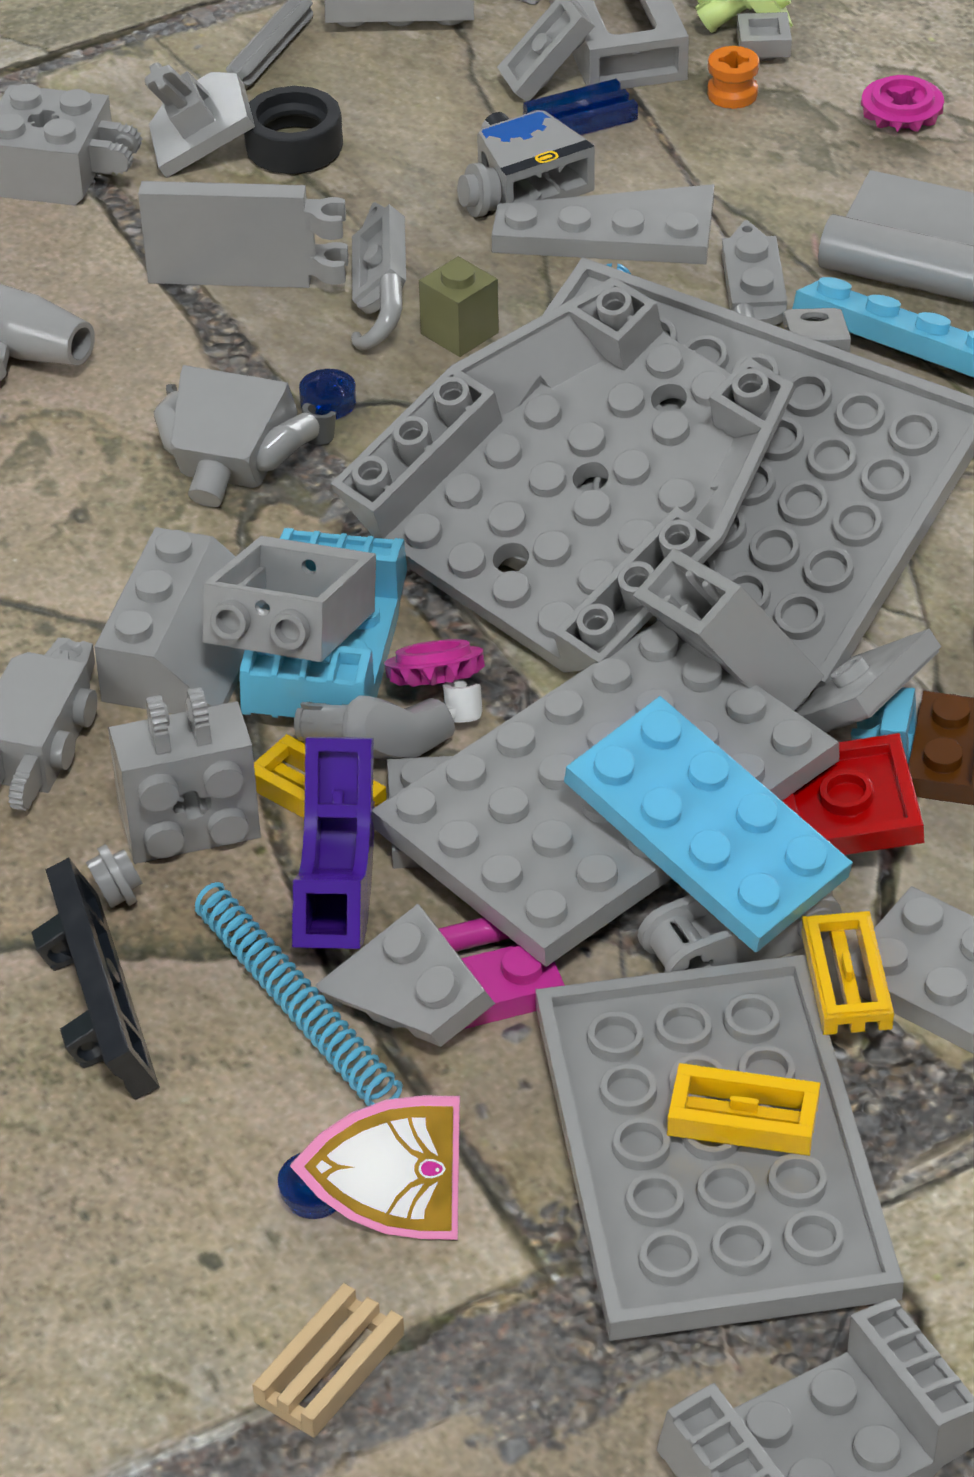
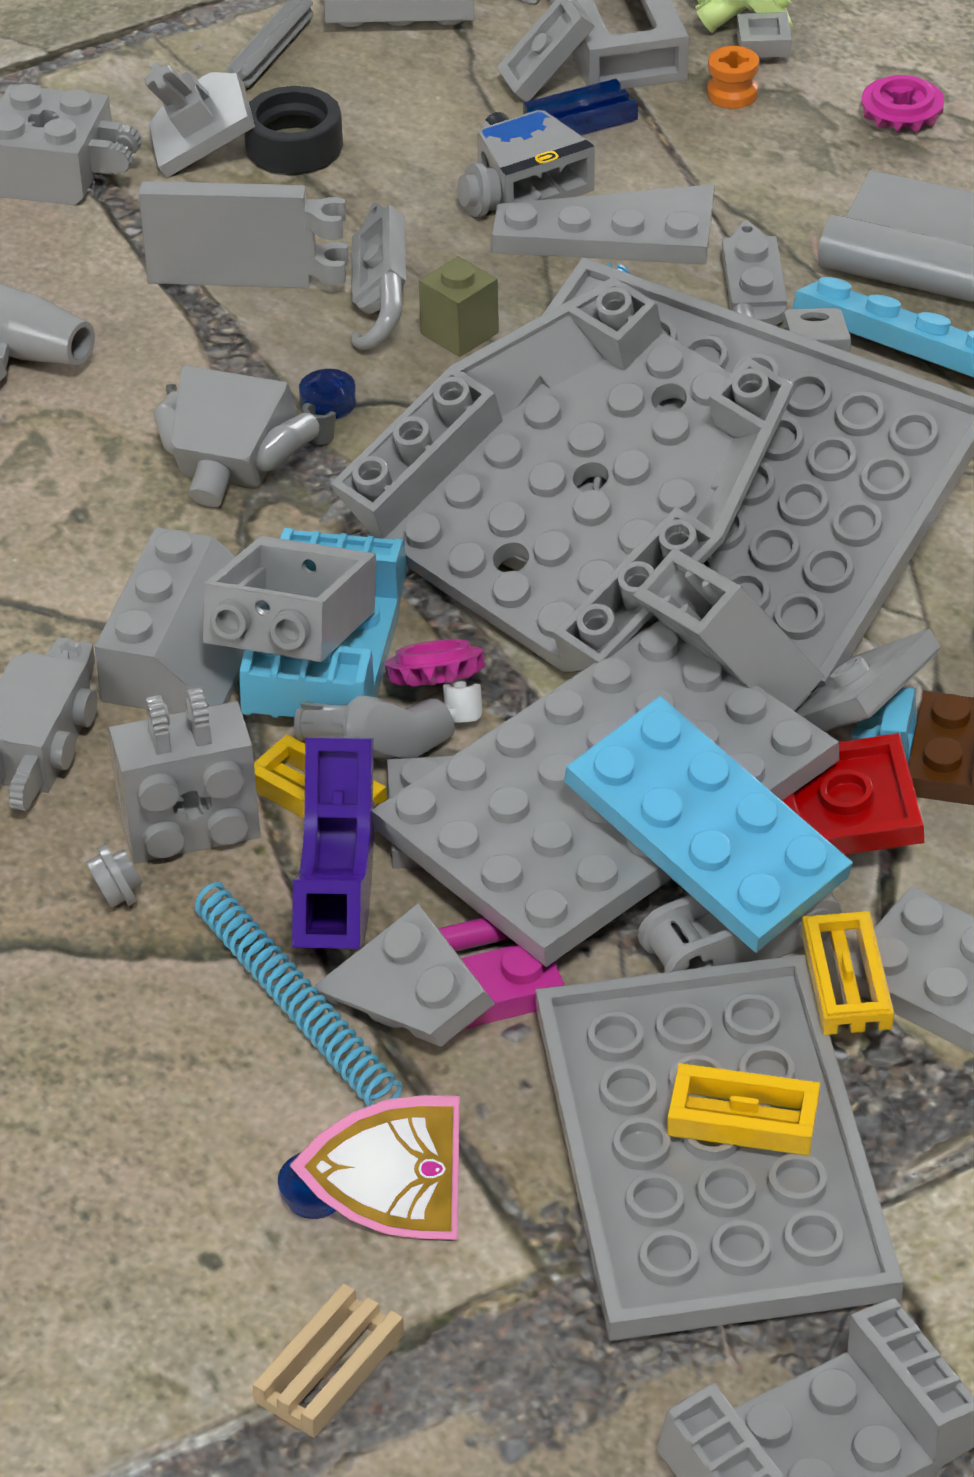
(83, 938): black hinge -> none

